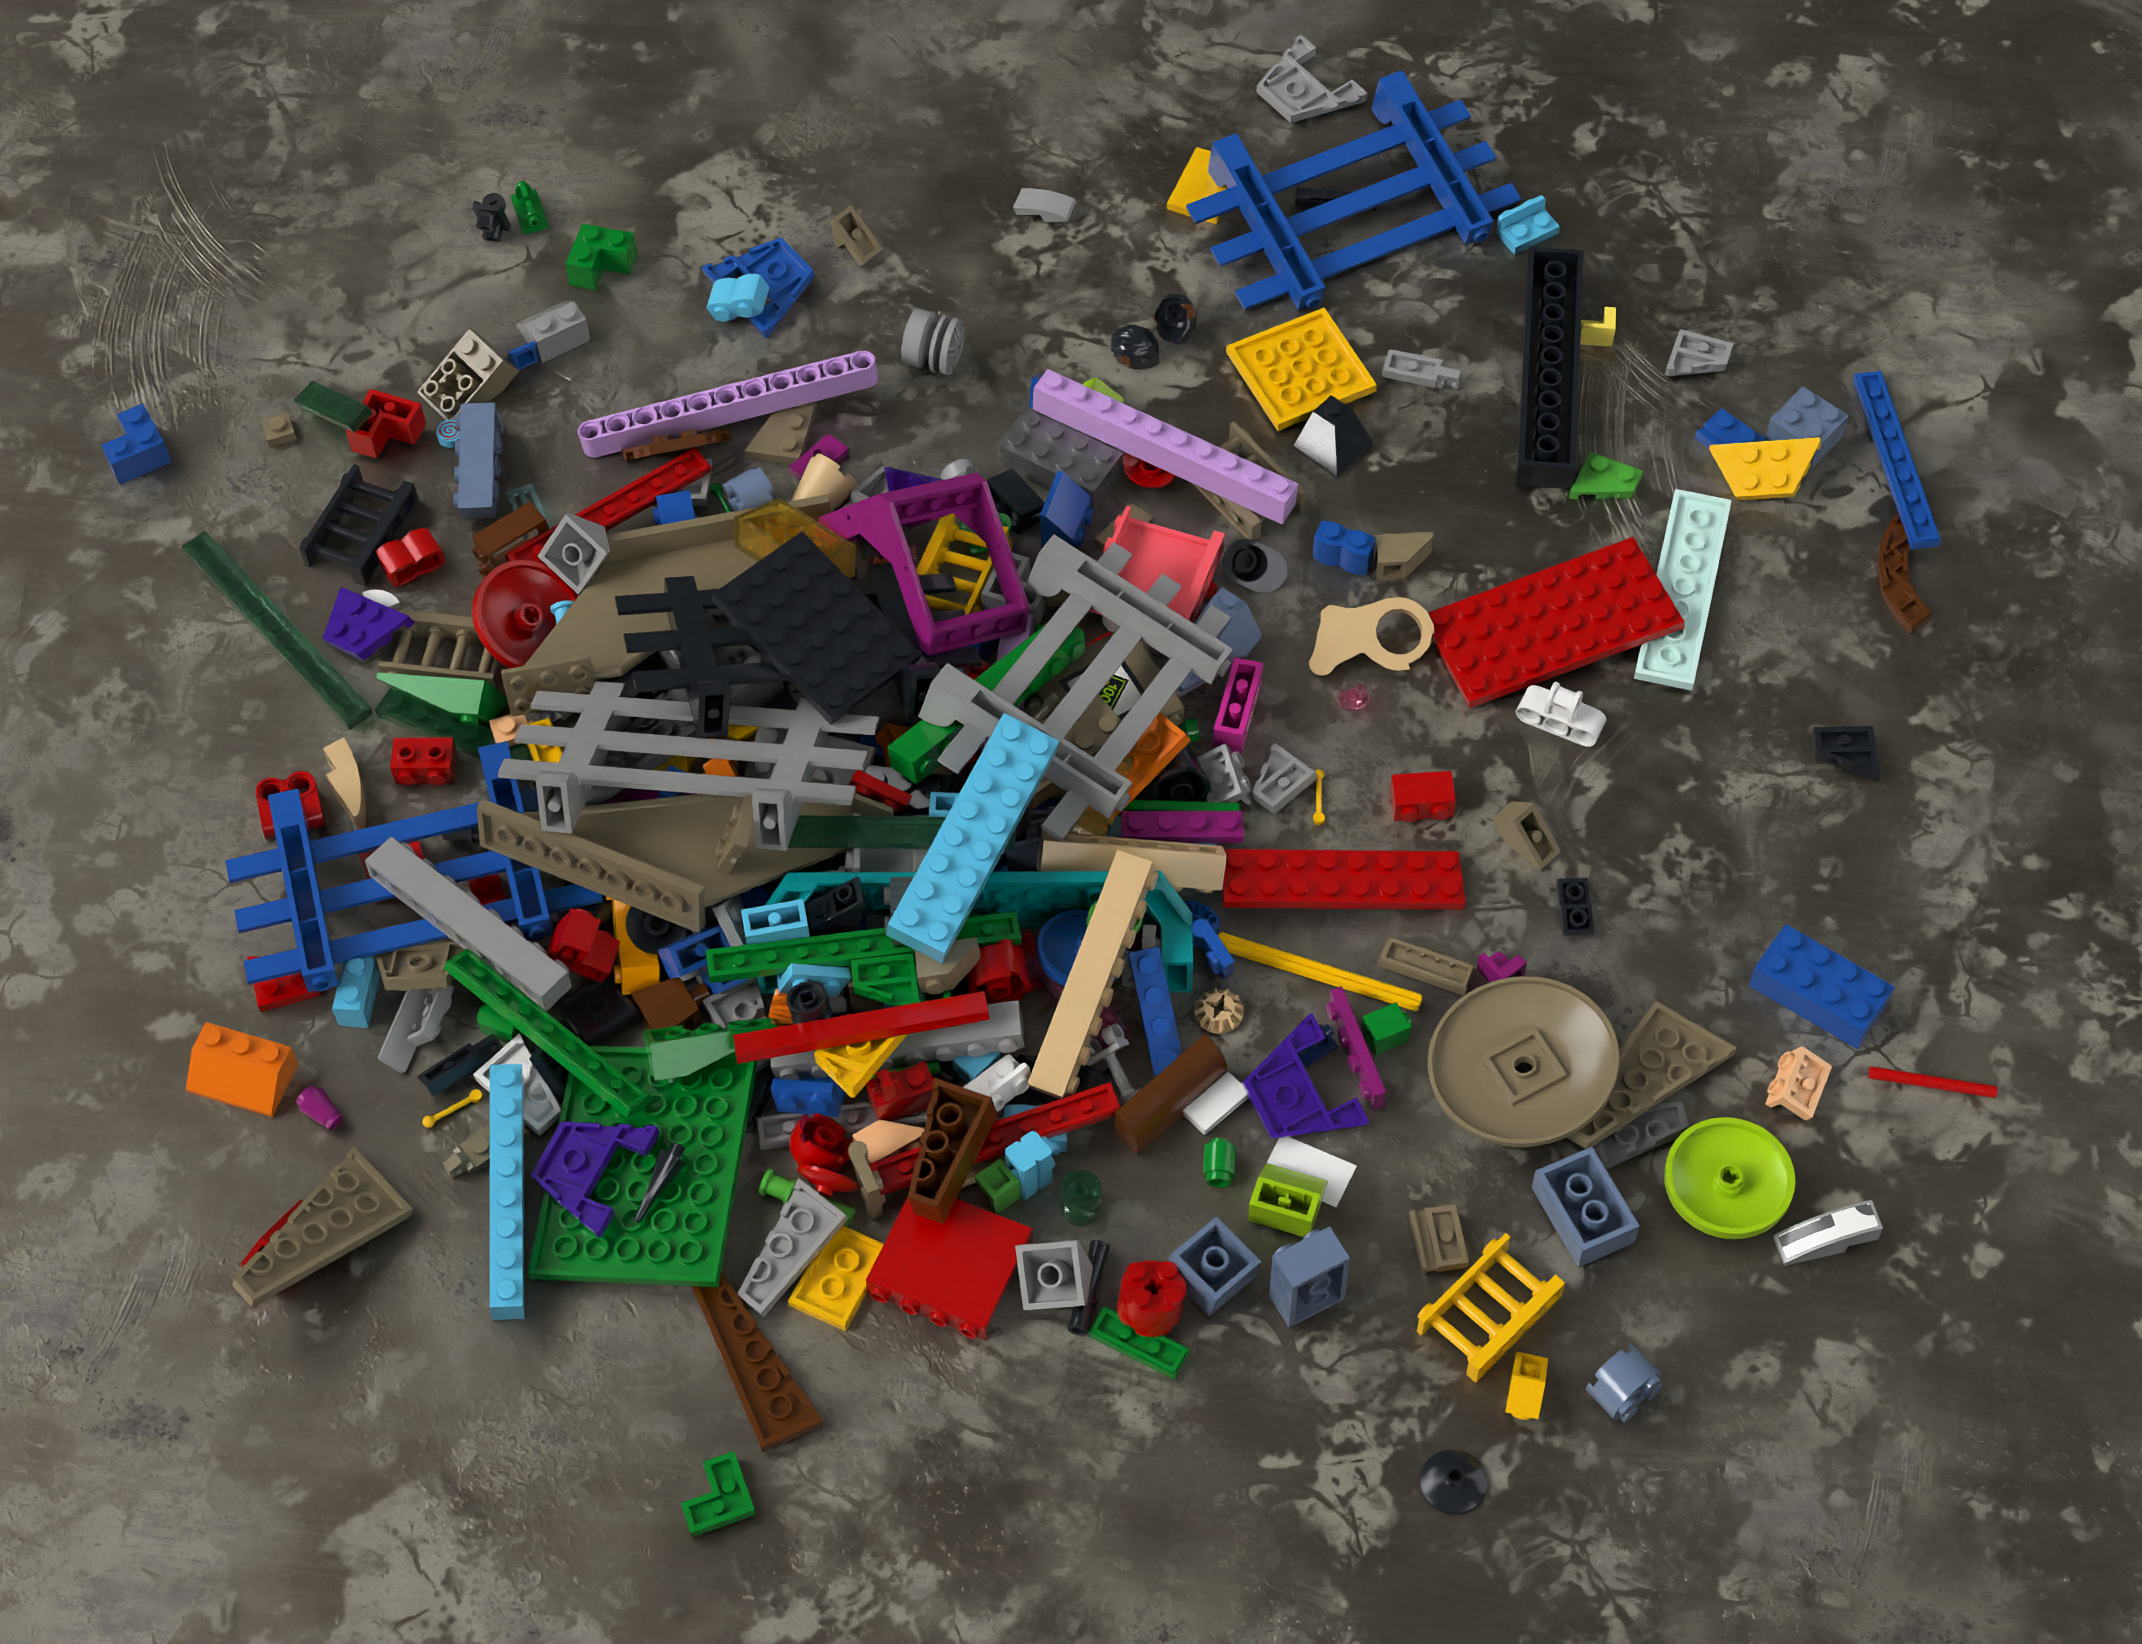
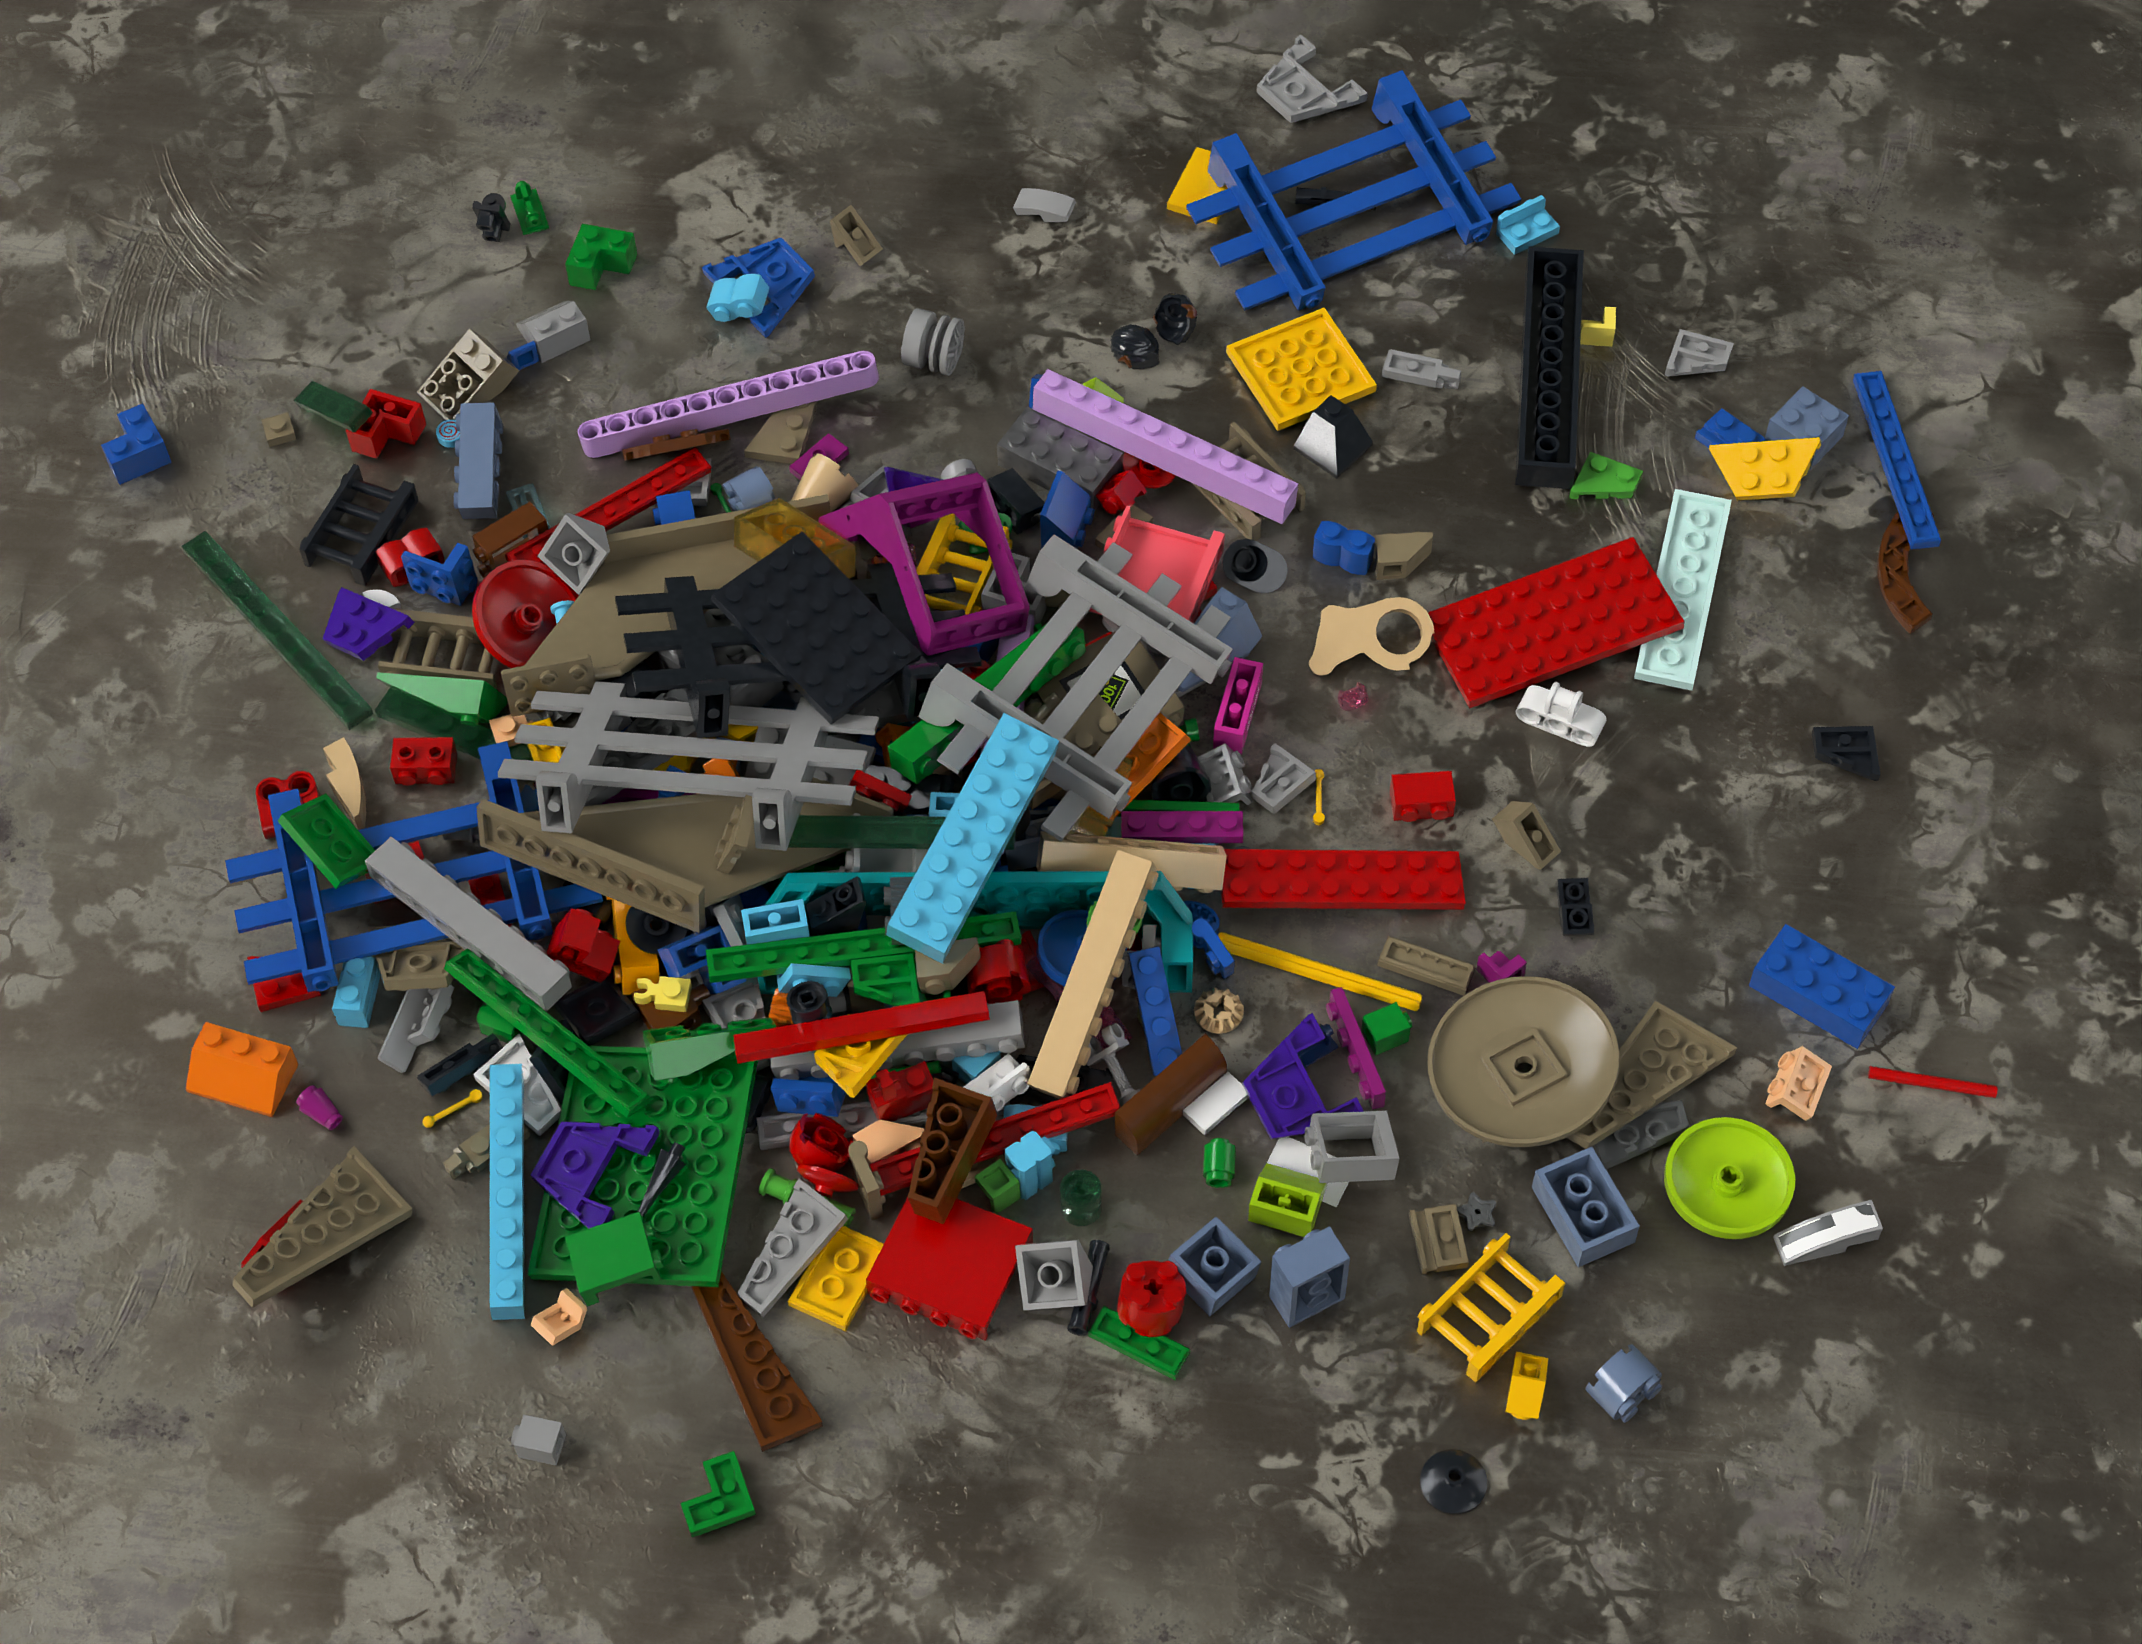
(328, 839): none -> green plate
(445, 581): none -> blue bracket
(538, 1439): none -> light grey brick
(561, 1318): none -> light nougat bracket
(613, 1255): none -> green panel
(668, 994): none -> light yellow plate
(1120, 491): none -> red brick
(1352, 1126): none -> light grey window
(1477, 1220): none -> dark grey plate

